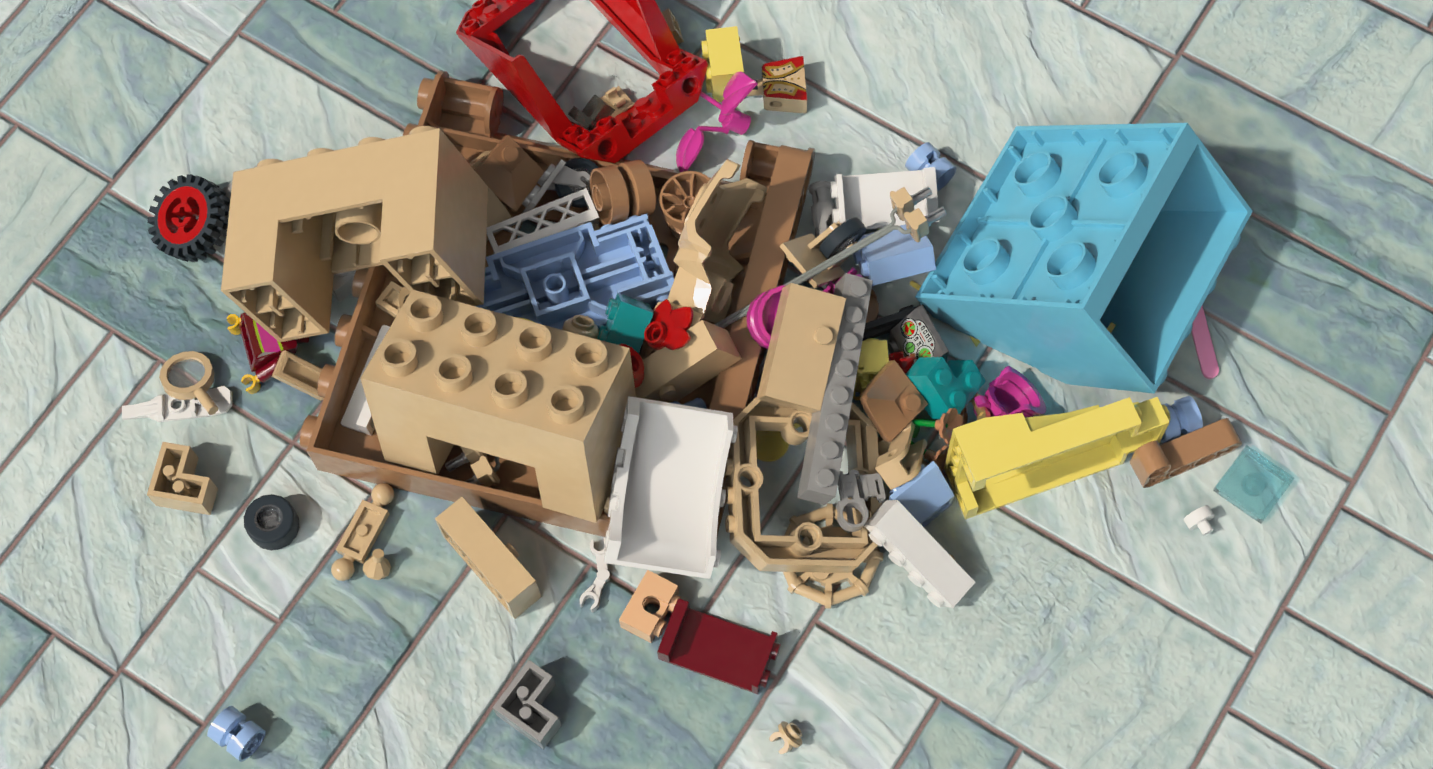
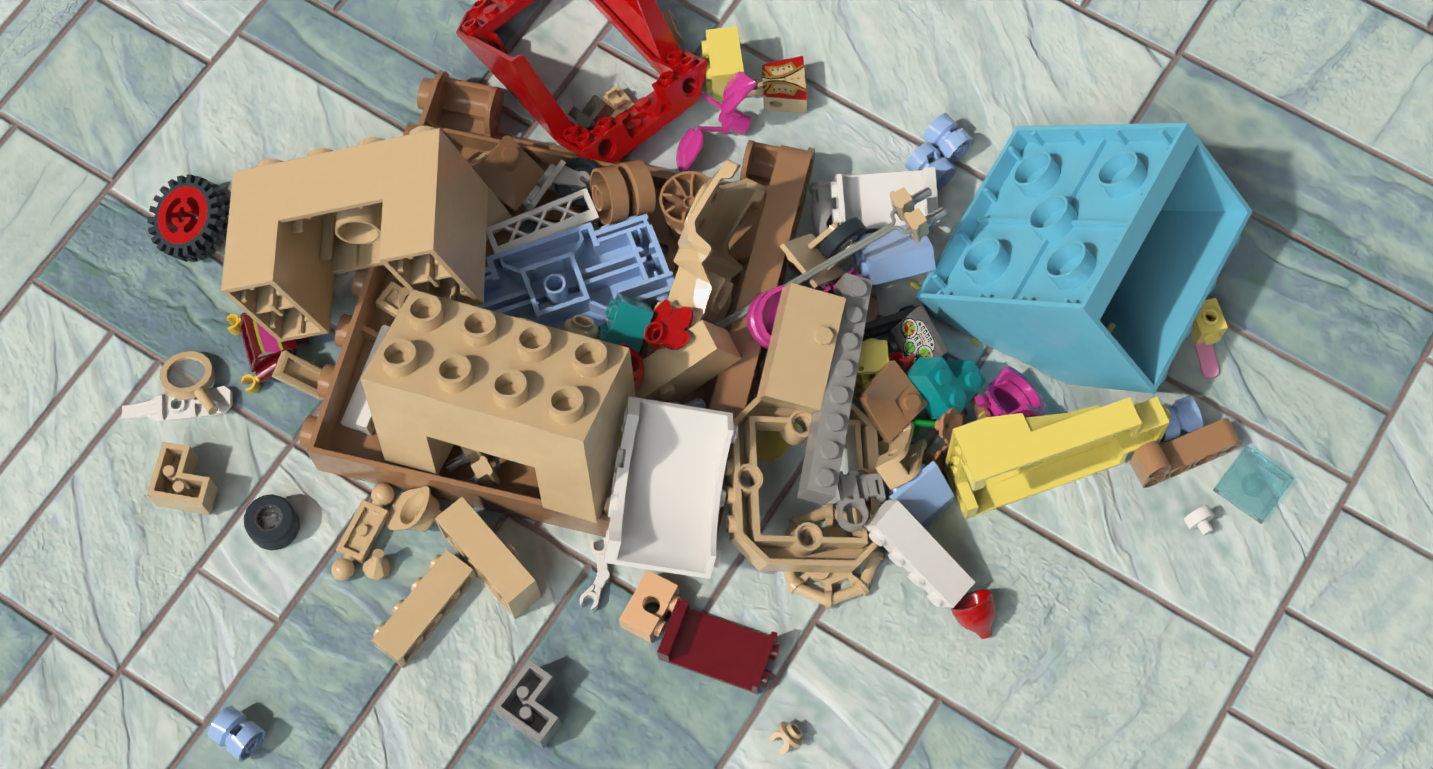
(413, 510): none -> tan piece
(423, 608): none -> tan brick
(952, 142): none -> light blue wheel
(976, 612): none -> red helmet
(1209, 323): none -> light yellow brick

